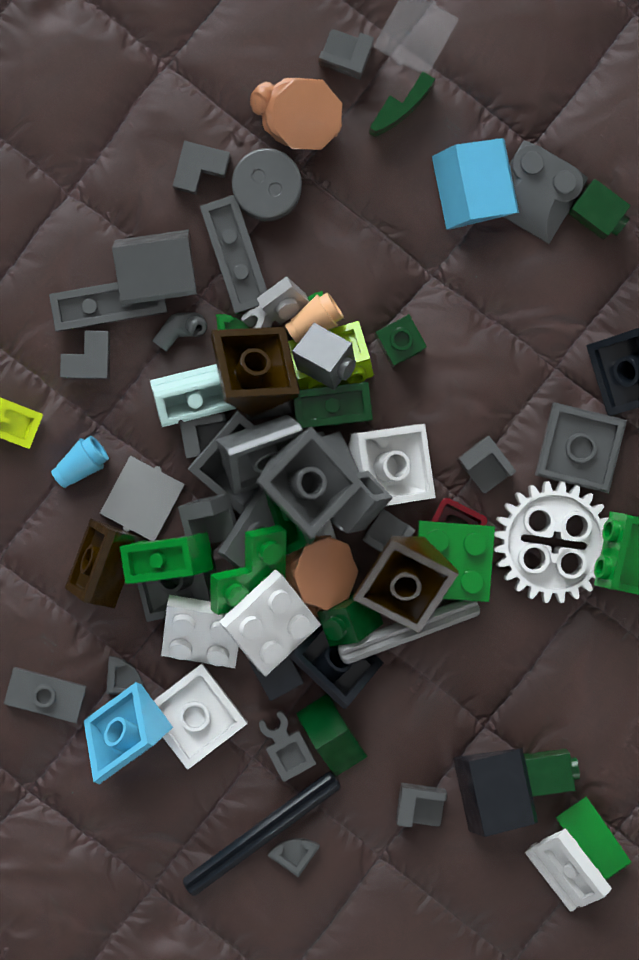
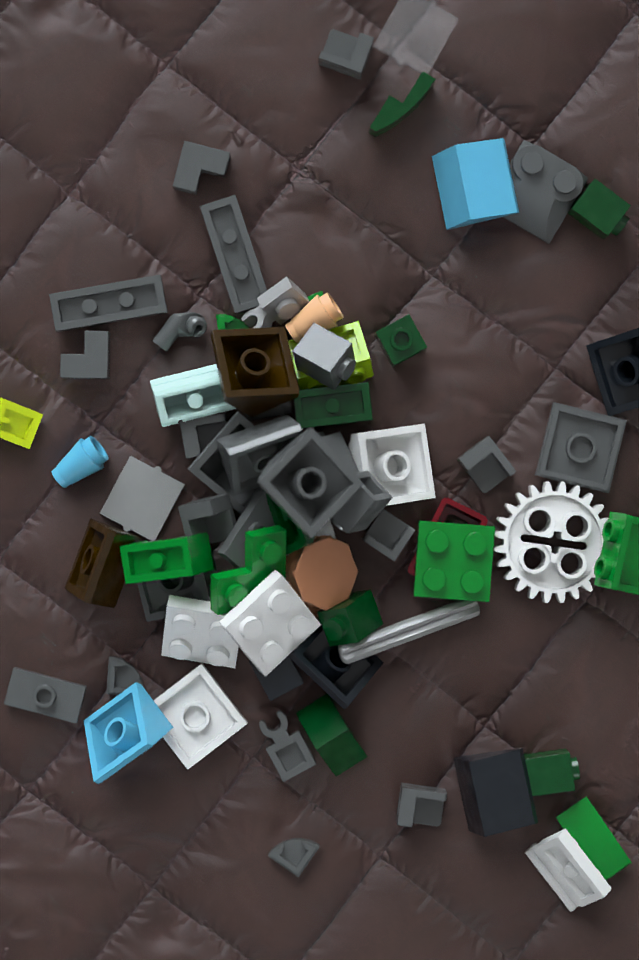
(154, 267): dark grey slope -> none
(261, 833): black axle -> none
(267, 184): dark grey head -> none
(298, 112): nougat piece -> none
(407, 581): dark brown slope -> none

